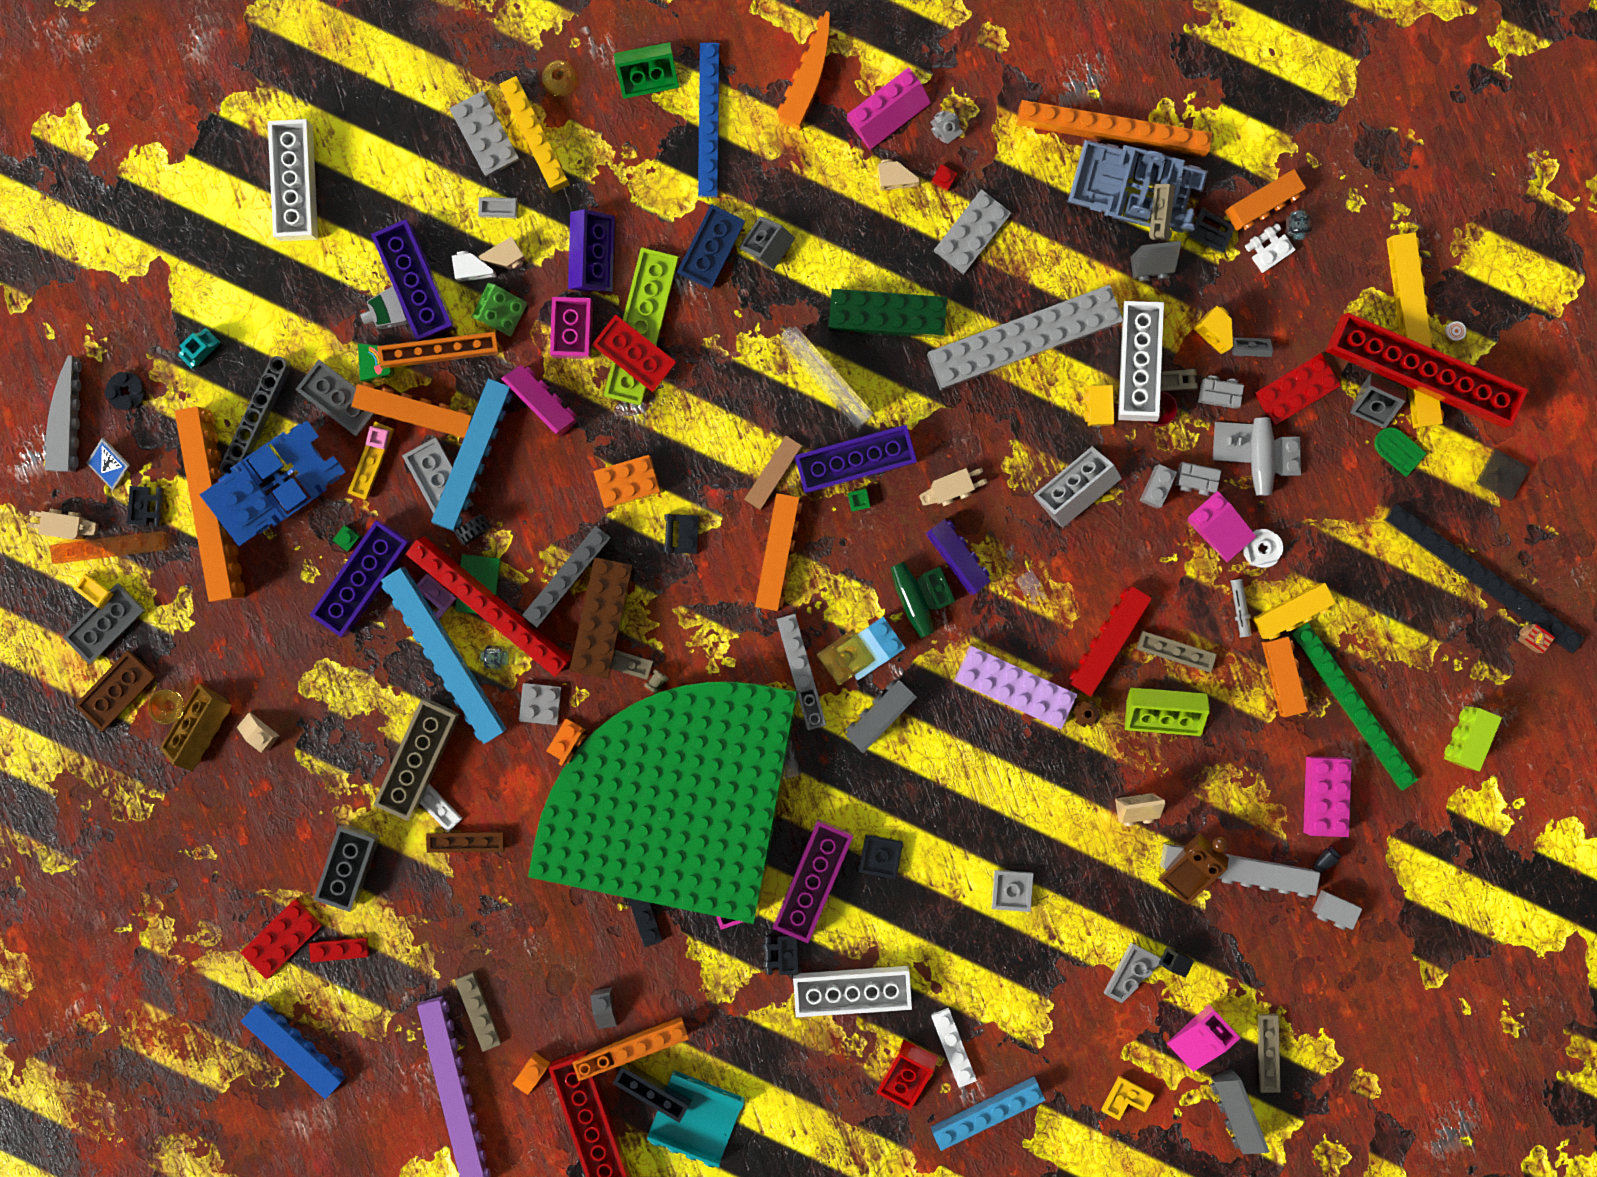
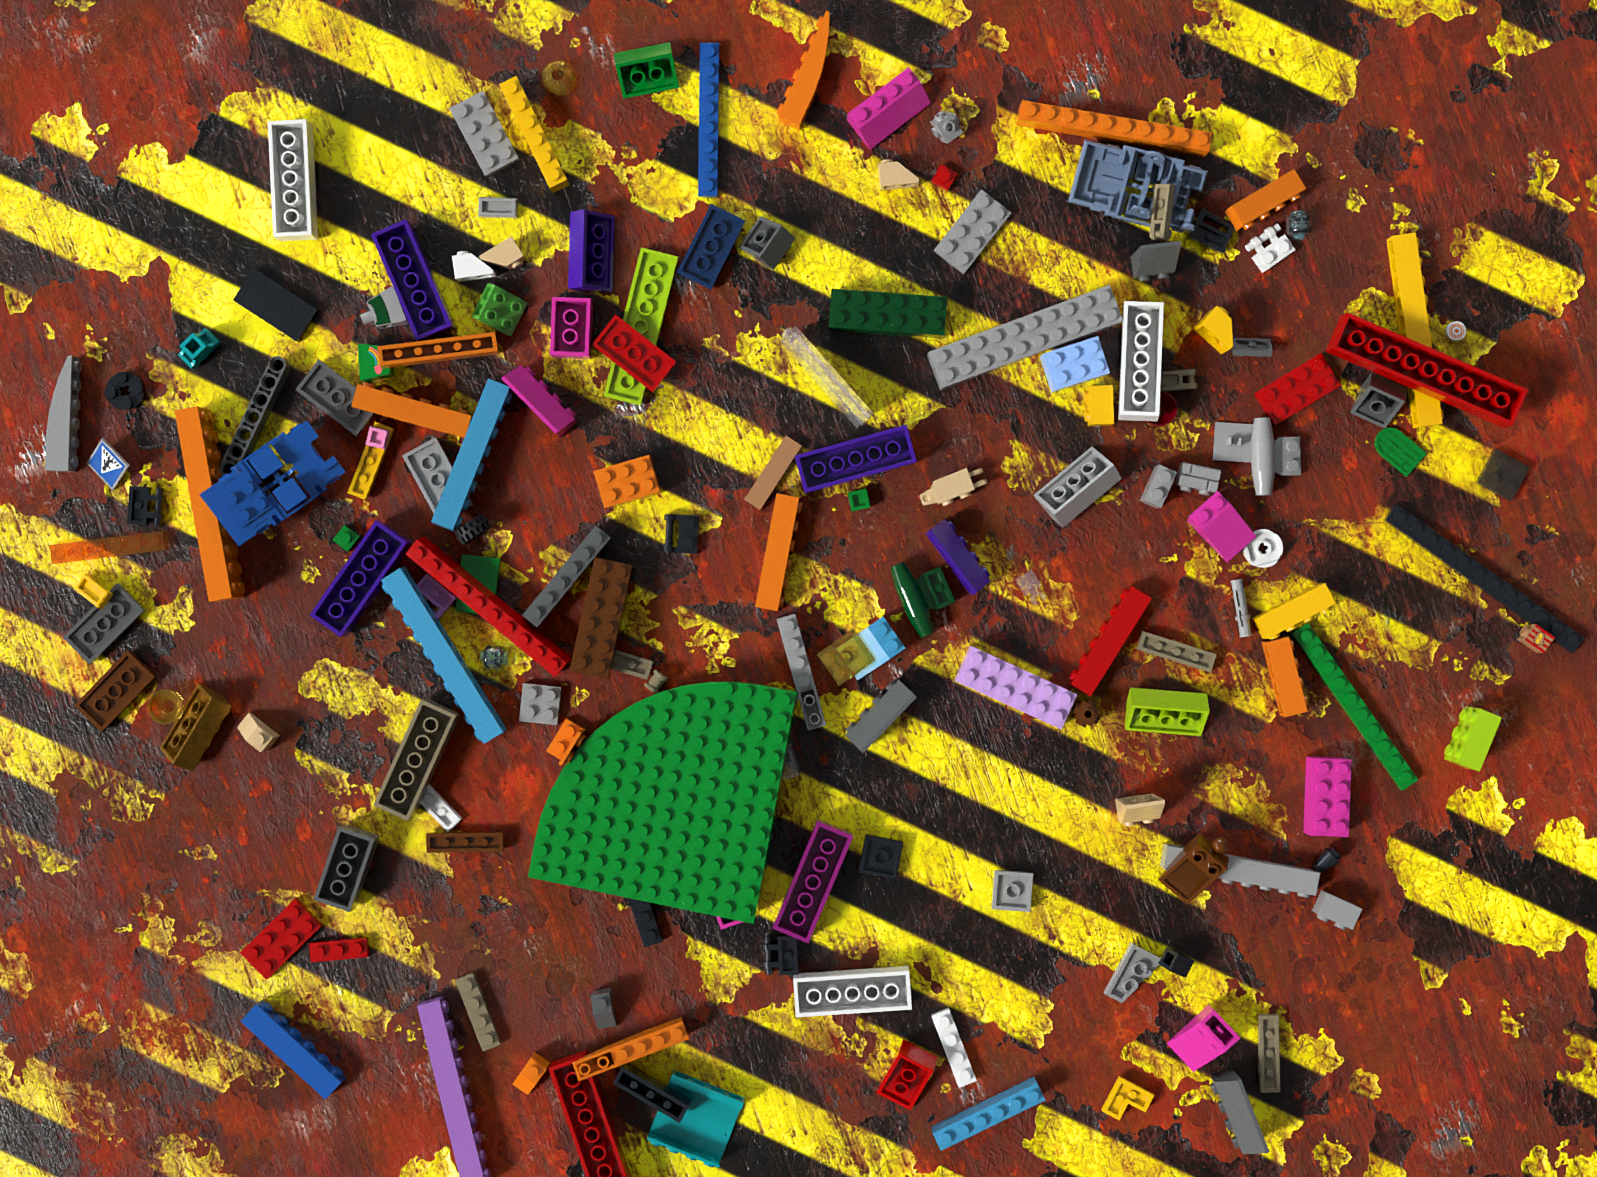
(63, 526): tan hinge -> none
(275, 305): none -> black tile
(1074, 364): none -> light blue brick
(1221, 393): light grey brick -> none

